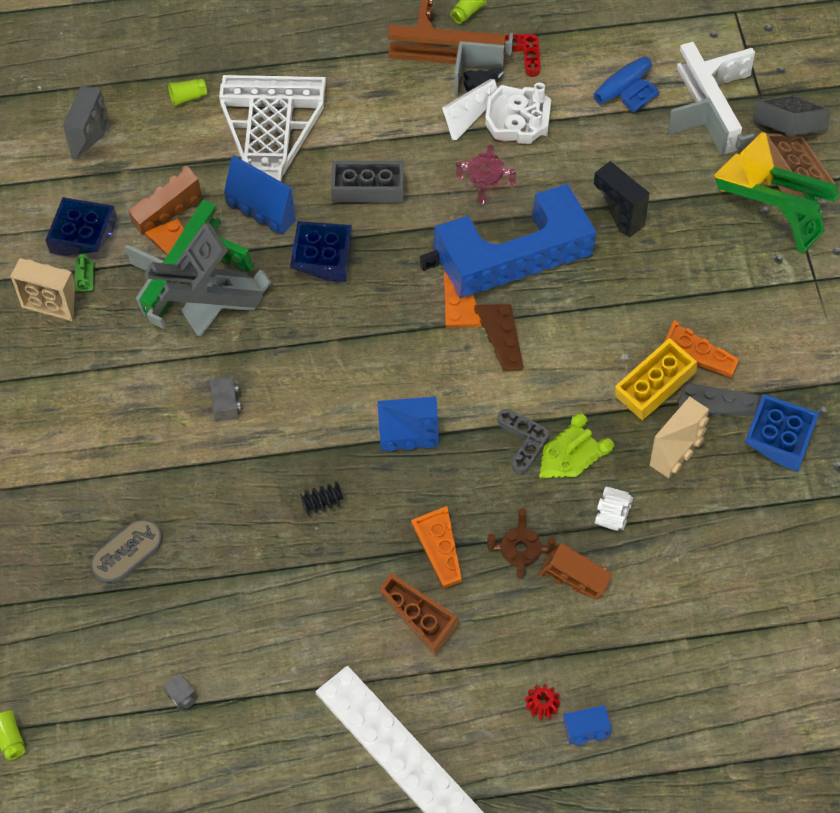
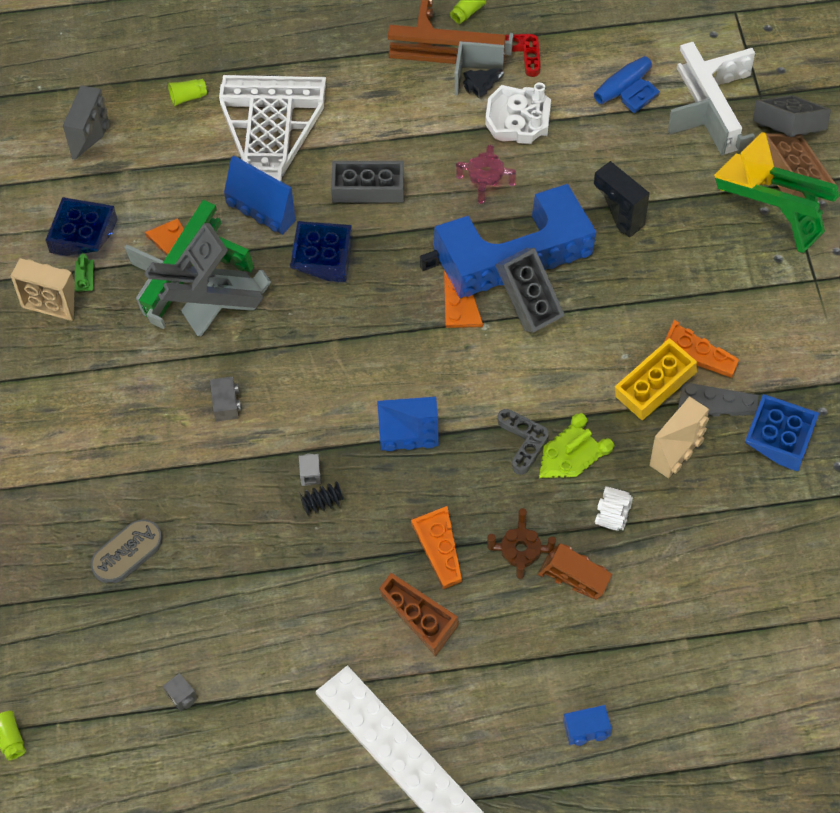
(166, 202): dark orange wedge -> none
(309, 469): none -> light grey brick
(467, 108): white wing -> none
(502, 333): reddish brown wing -> none
(529, 289): none -> dark grey brick
(535, 697): red gear -> none

